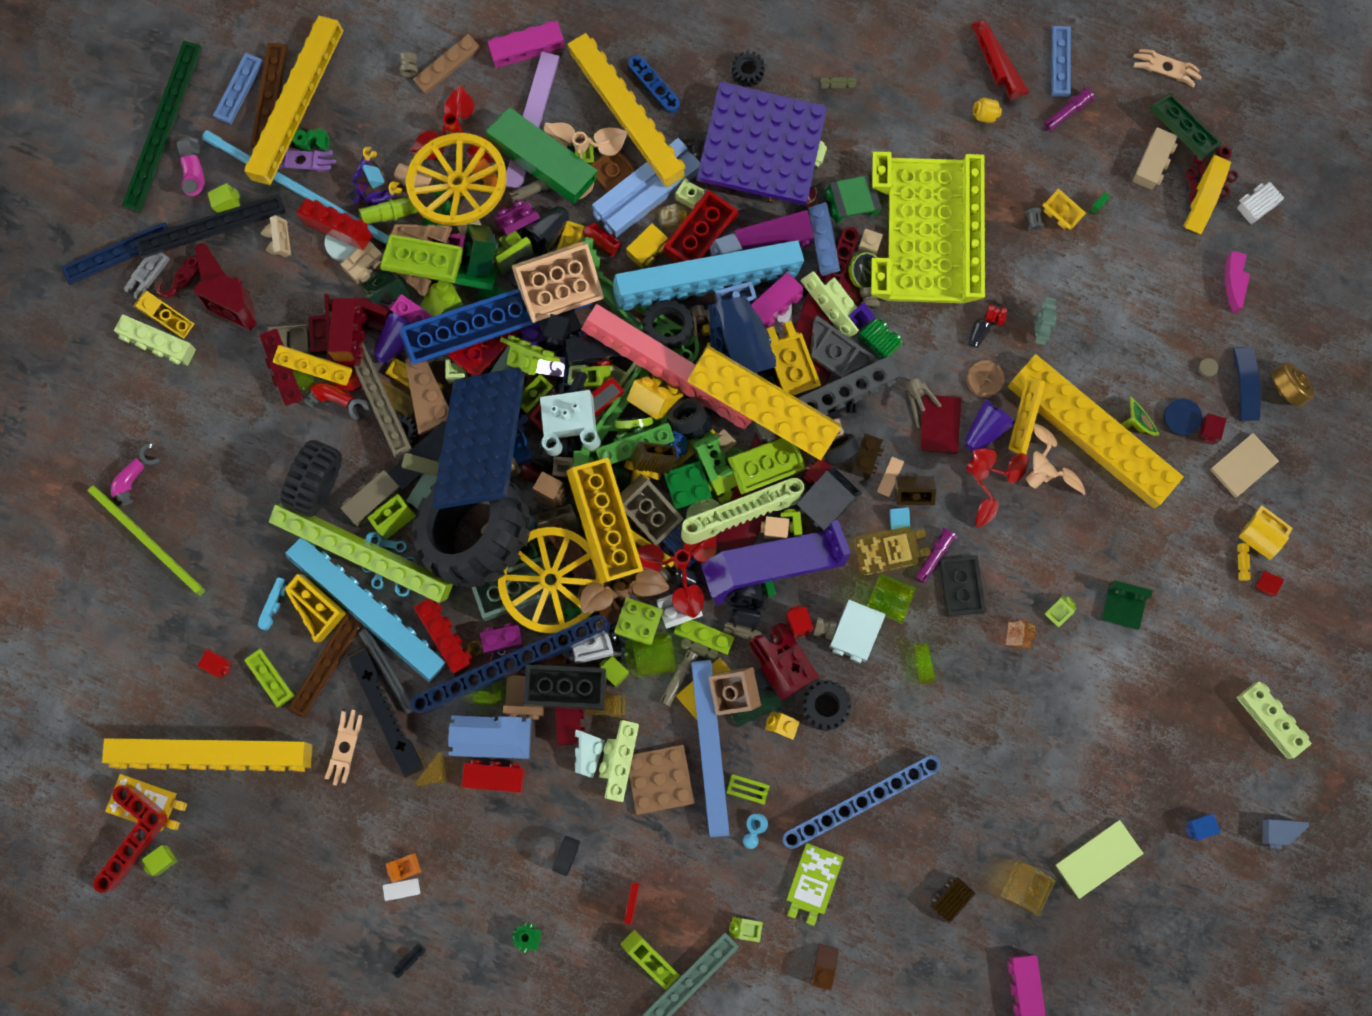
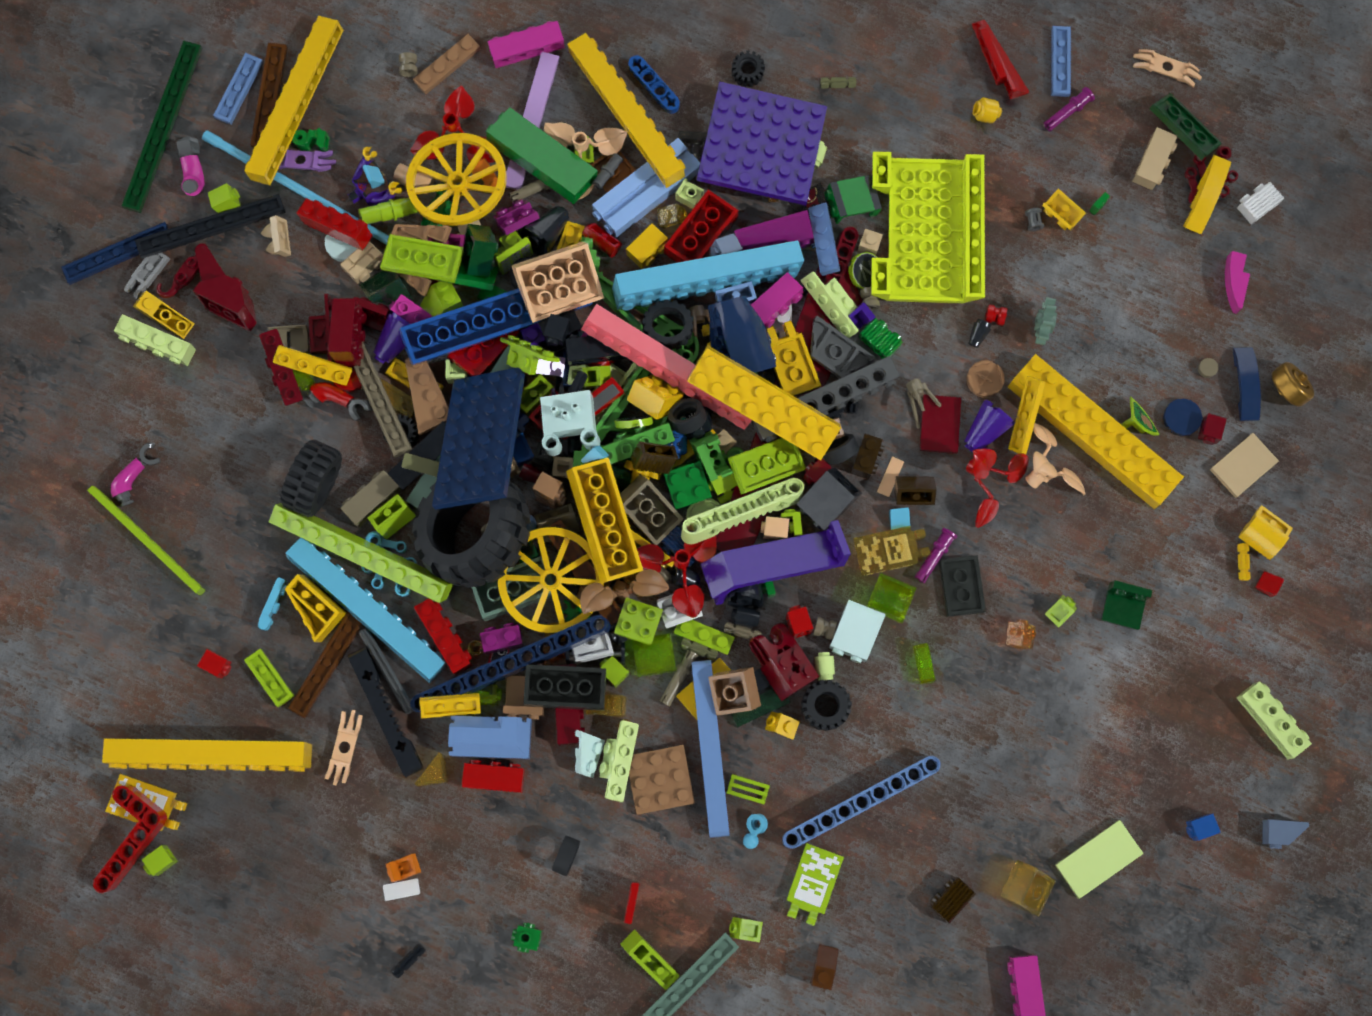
(450, 705): none -> yellow tile
(594, 454): none -> medium azure slope
(607, 171): none -> dark grey pin
(824, 666): none -> yellowish green brick

